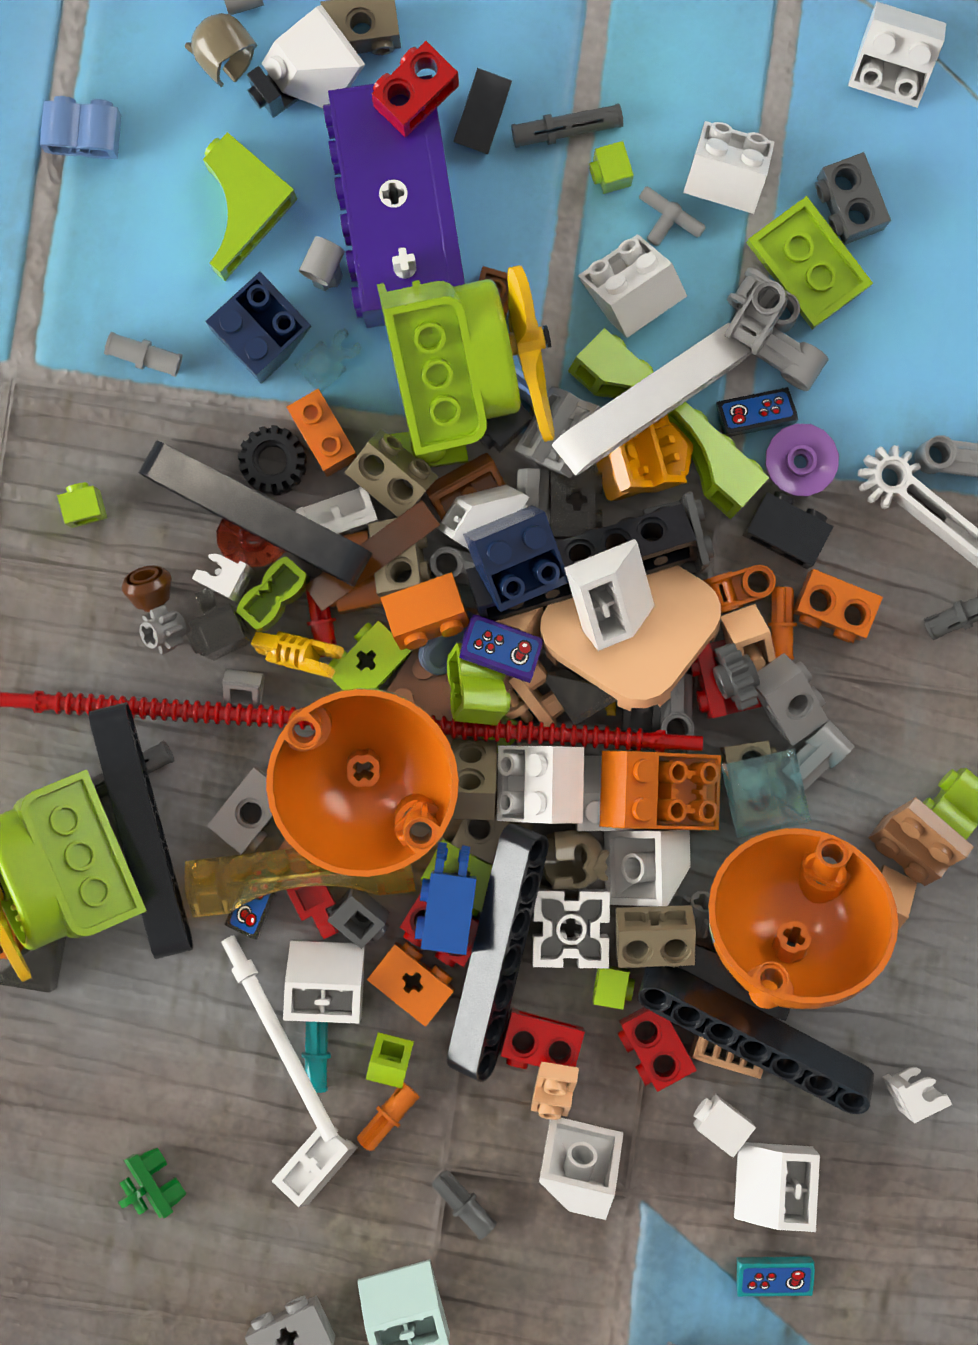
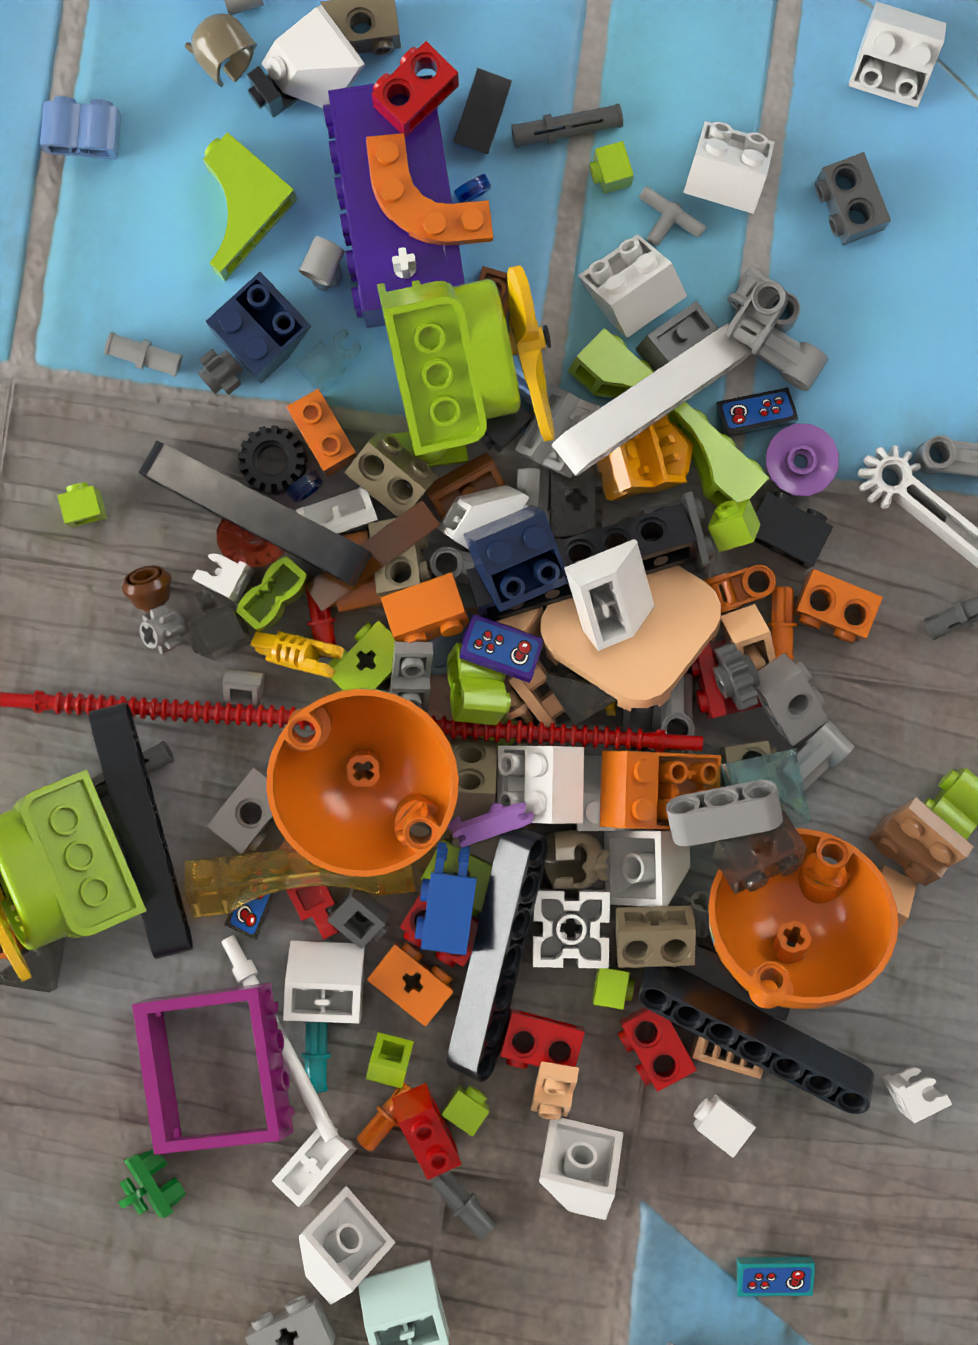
(159, 1079): none -> magenta window
(220, 371): none -> dark grey gear
(304, 487): none -> clear blue tile
(342, 1246): none -> white slope
(412, 211): none -> orange plate
(412, 671): none -> light grey slope
(426, 1131): none -> red brick
(466, 1109): none -> lime plate
(473, 189): none -> clear blue tile
(495, 822): none -> medium lavender piece
(676, 336): none -> dark grey plate
(724, 813): none -> light grey beam
(734, 524): none -> lime plate
(749, 871): none -> clear smoke brick
(777, 1186): white slope -> none
(809, 262): lime plate -> none

